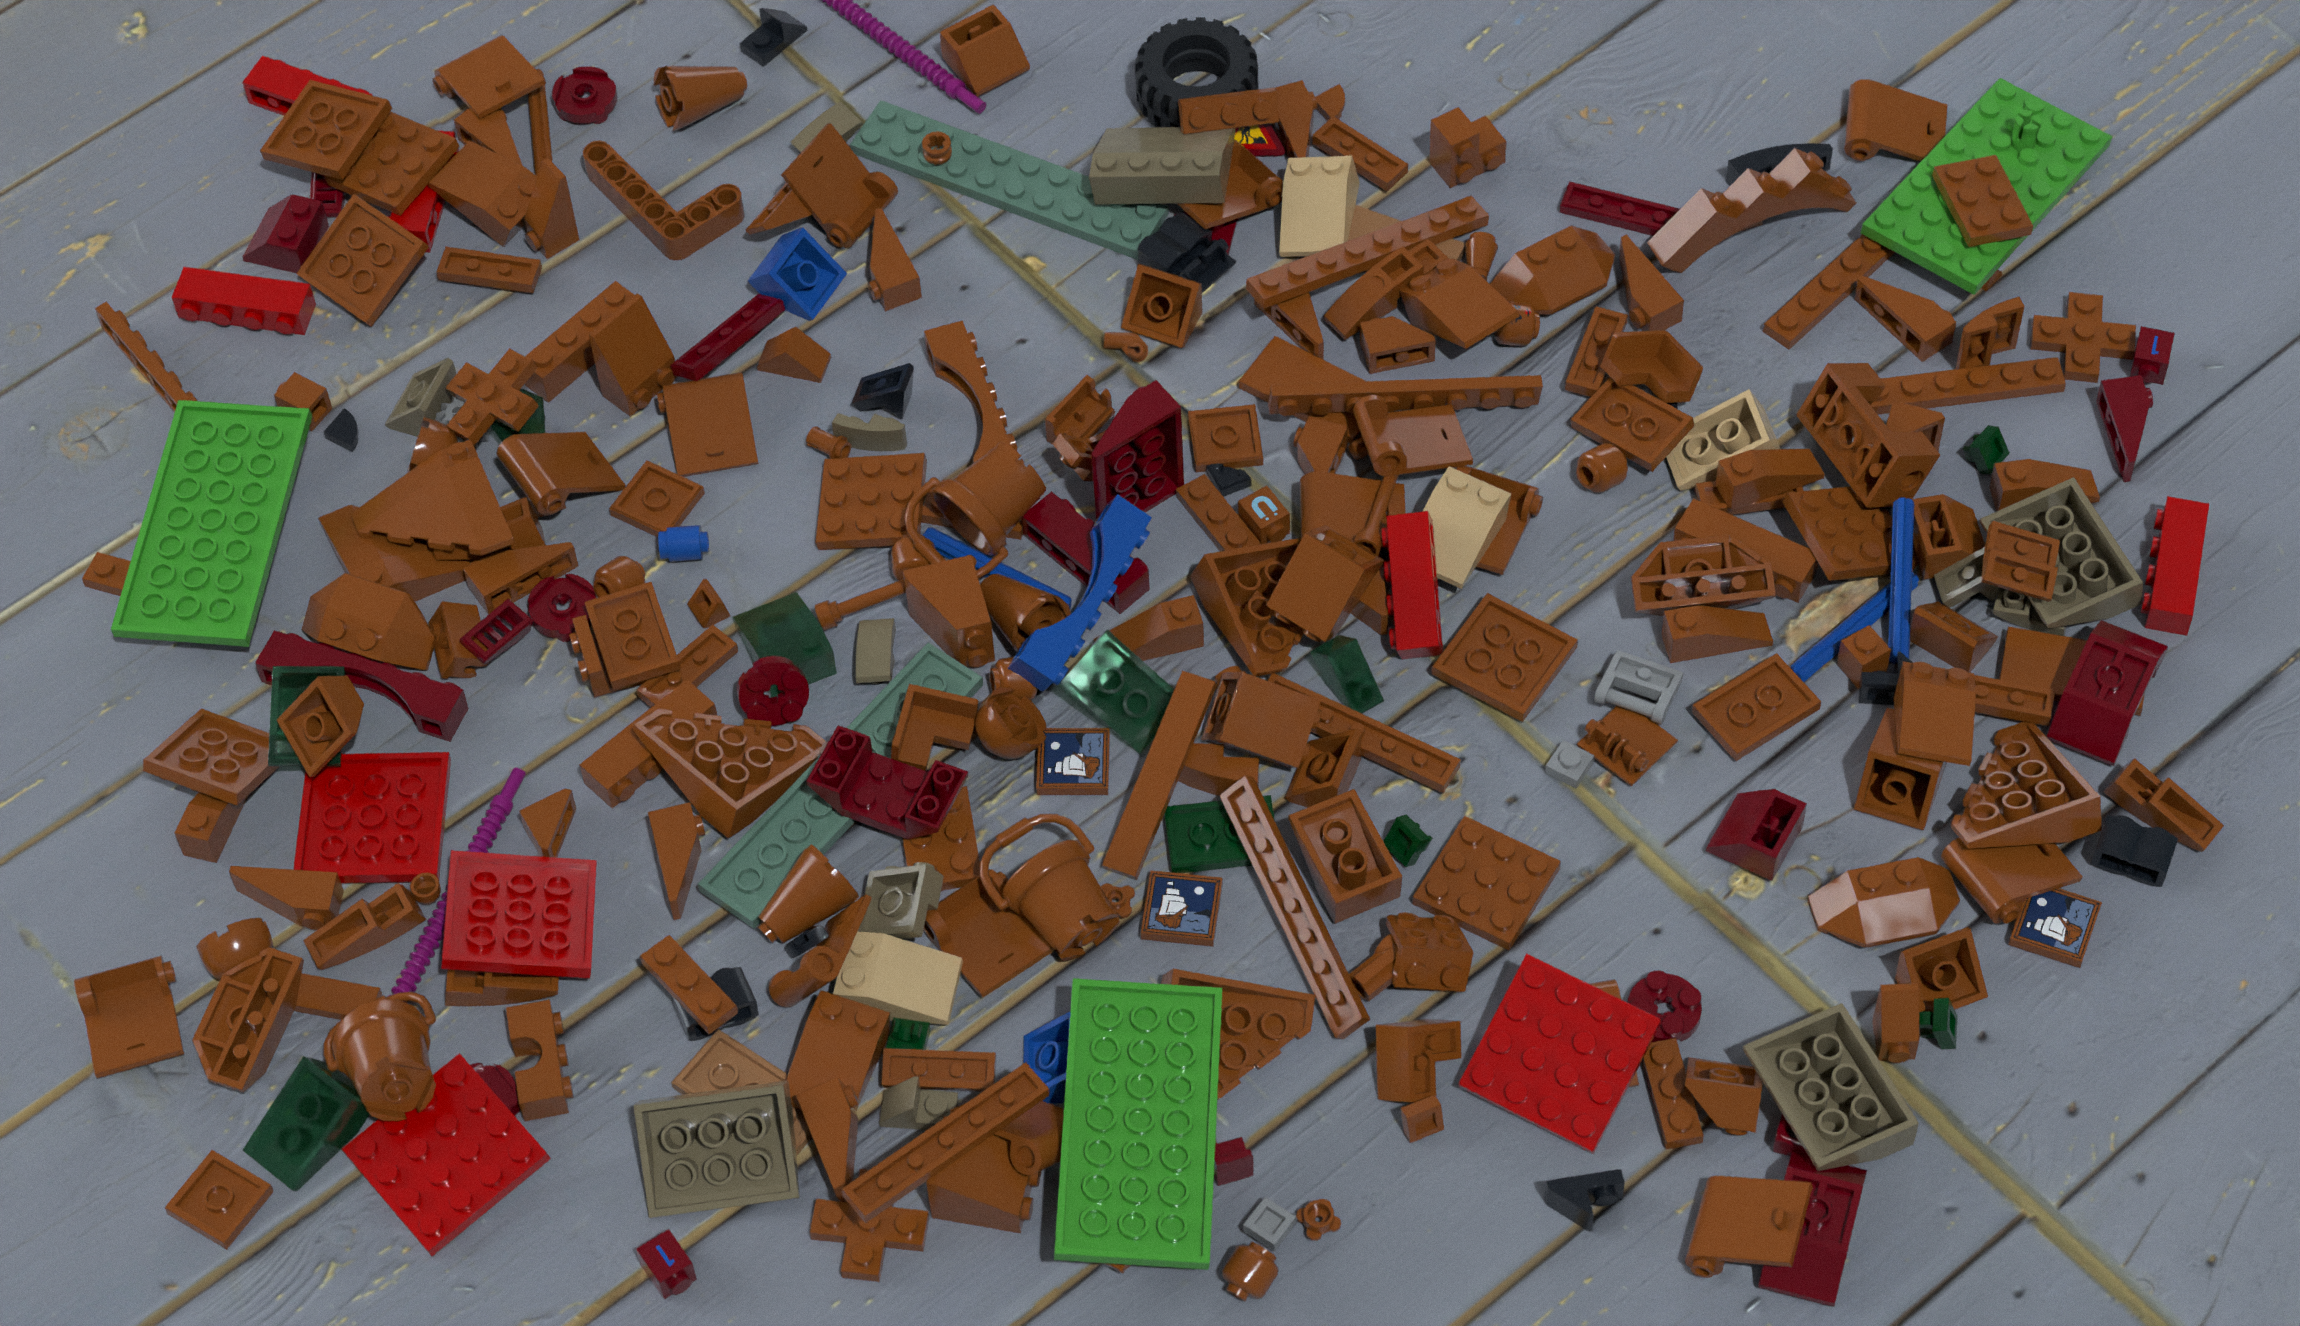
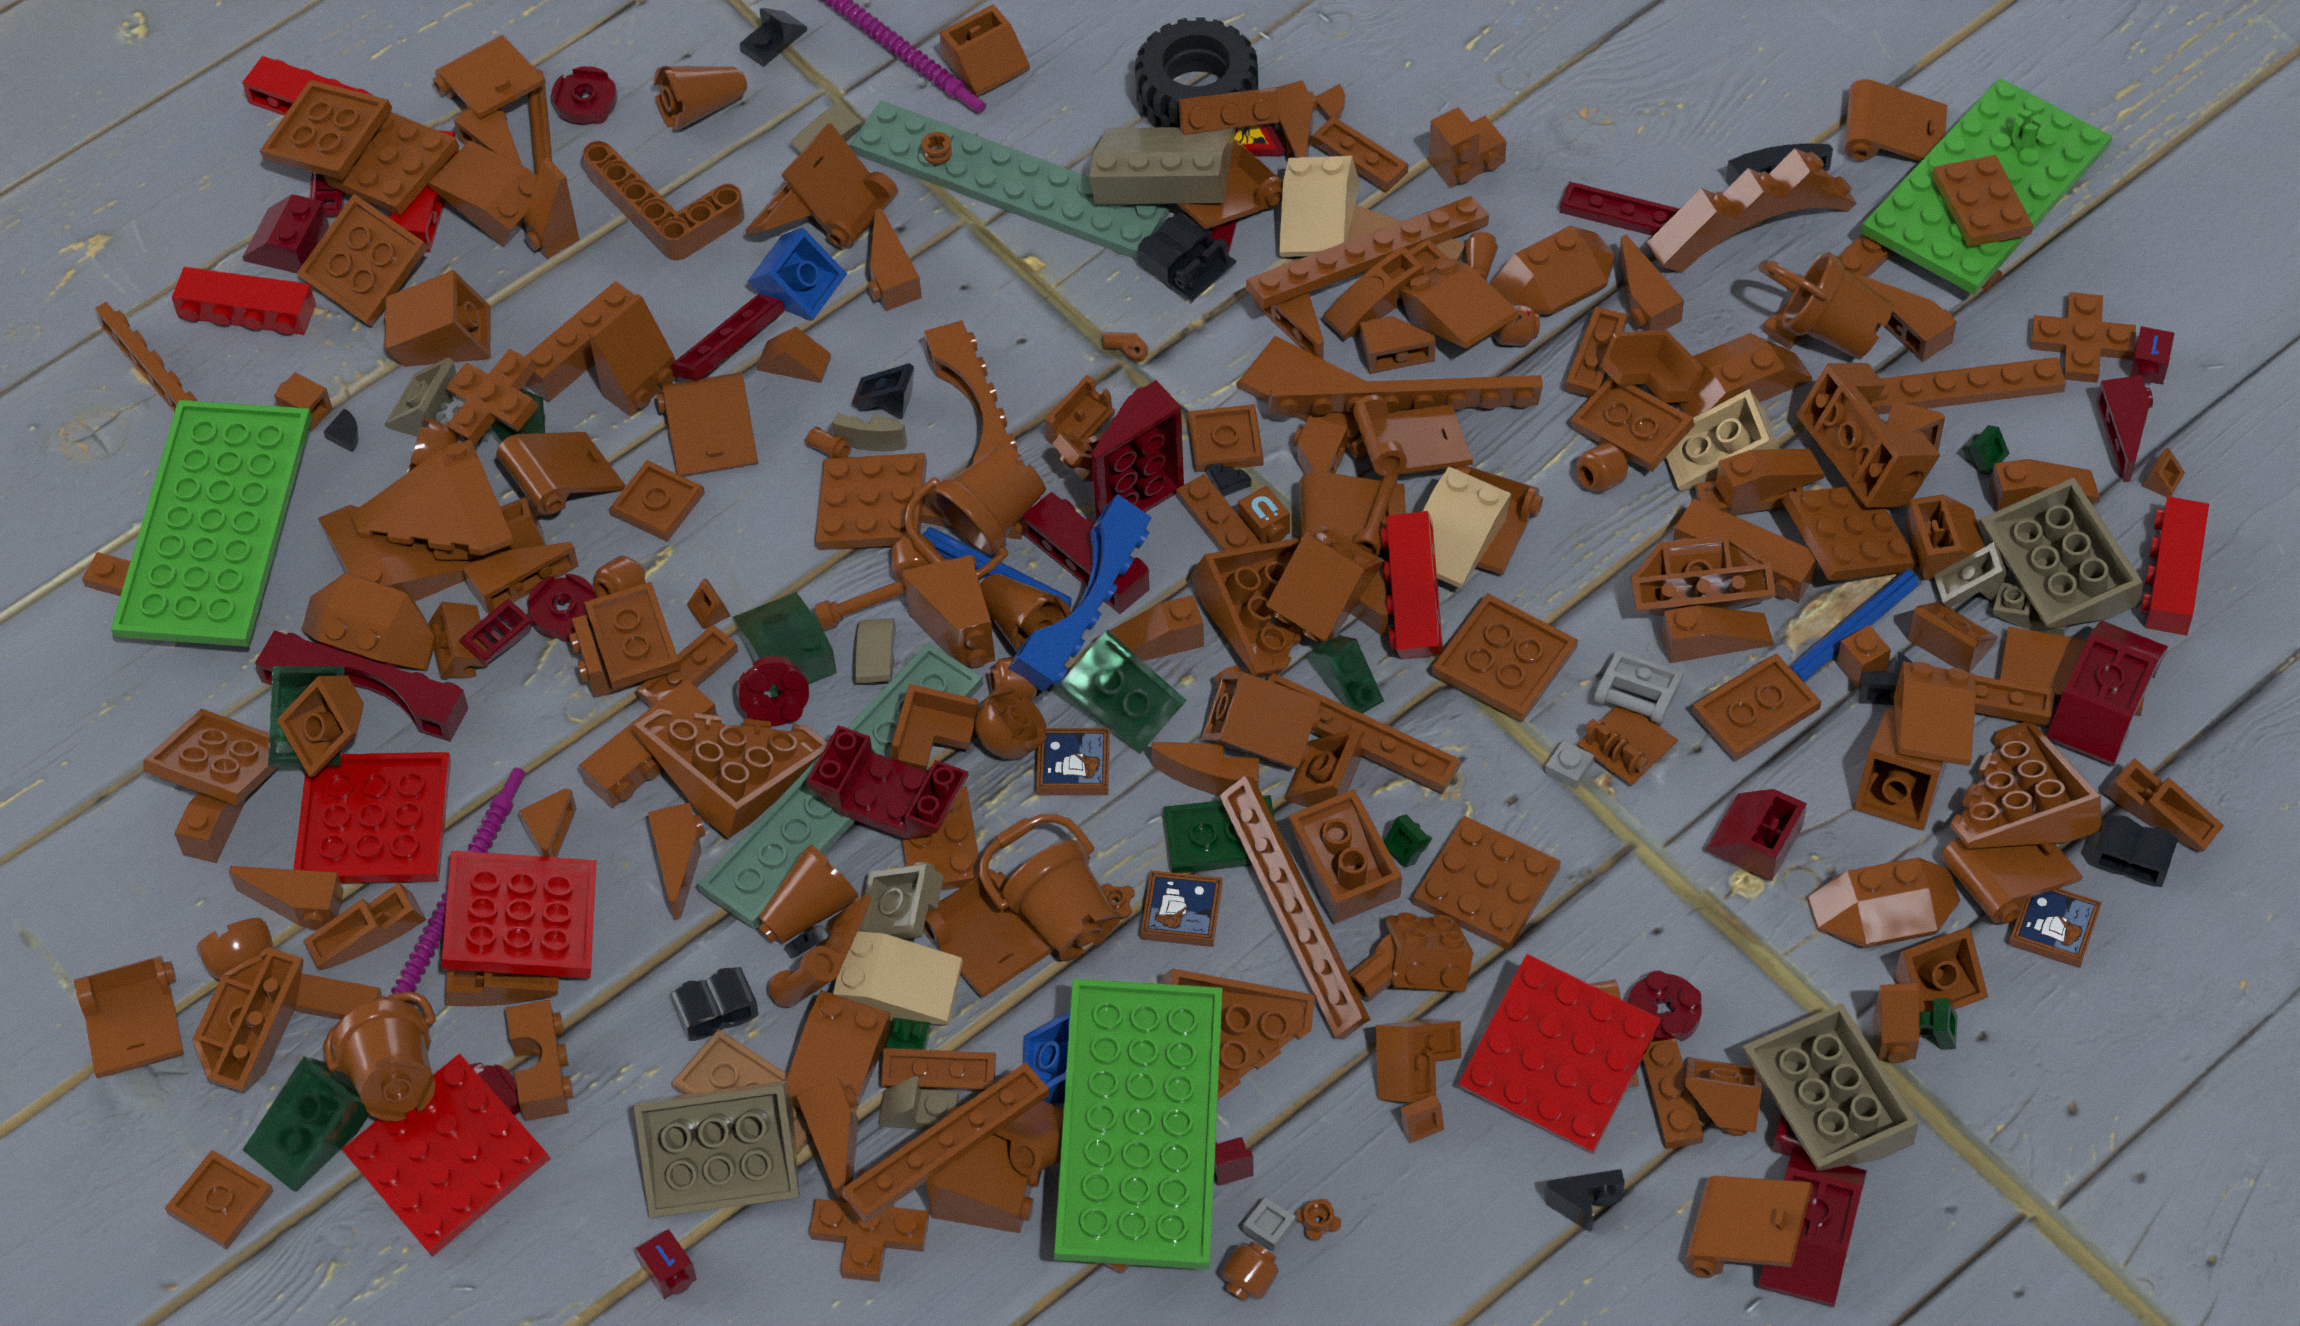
(425, 888): dark orange hinge -> none
(437, 322): none -> dark orange slope
(489, 269): dark orange plate -> none
(683, 543): blue brick -> none
(689, 984): dark orange plate -> none
(1159, 775): dark orange tile -> none
(1163, 306): dark orange slope -> none
(1741, 366): none -> dark orange wedge
(1831, 305): none -> dark orange piece
(1901, 577): blue axle -> none
(1990, 333): dark orange slope -> none
(2020, 561): dark orange slope -> none
(2164, 475): none -> dark orange slope

